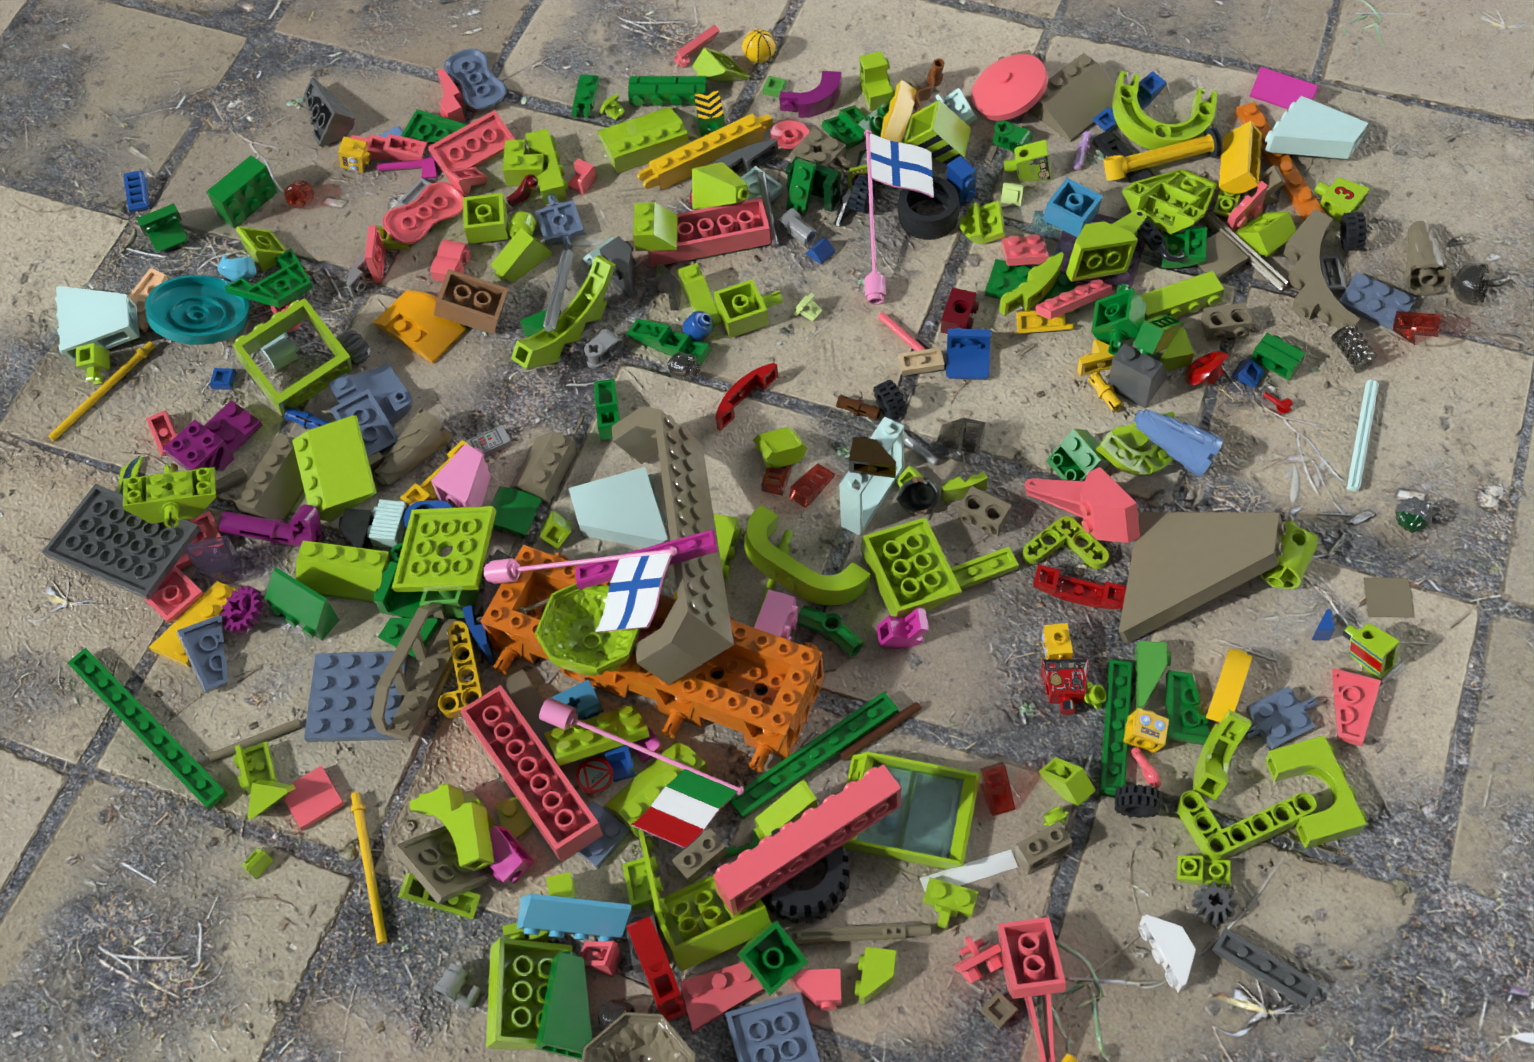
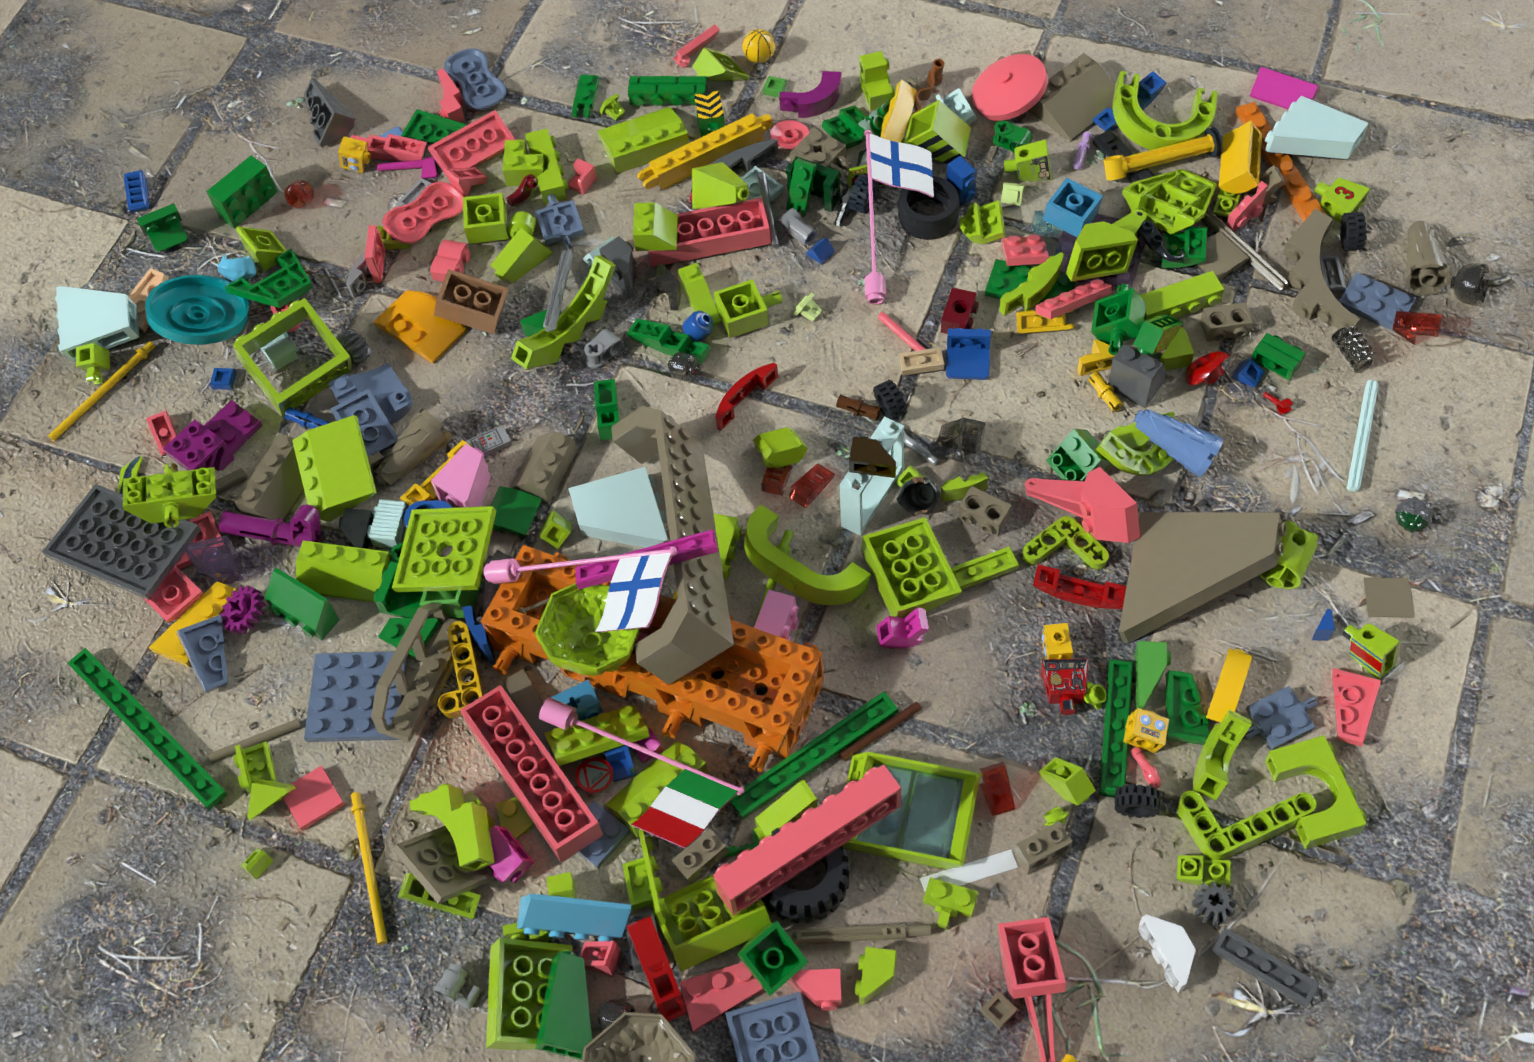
(840, 636): green piece -> none
(989, 955): coral hips -> none
(1268, 232): lime slope -> none

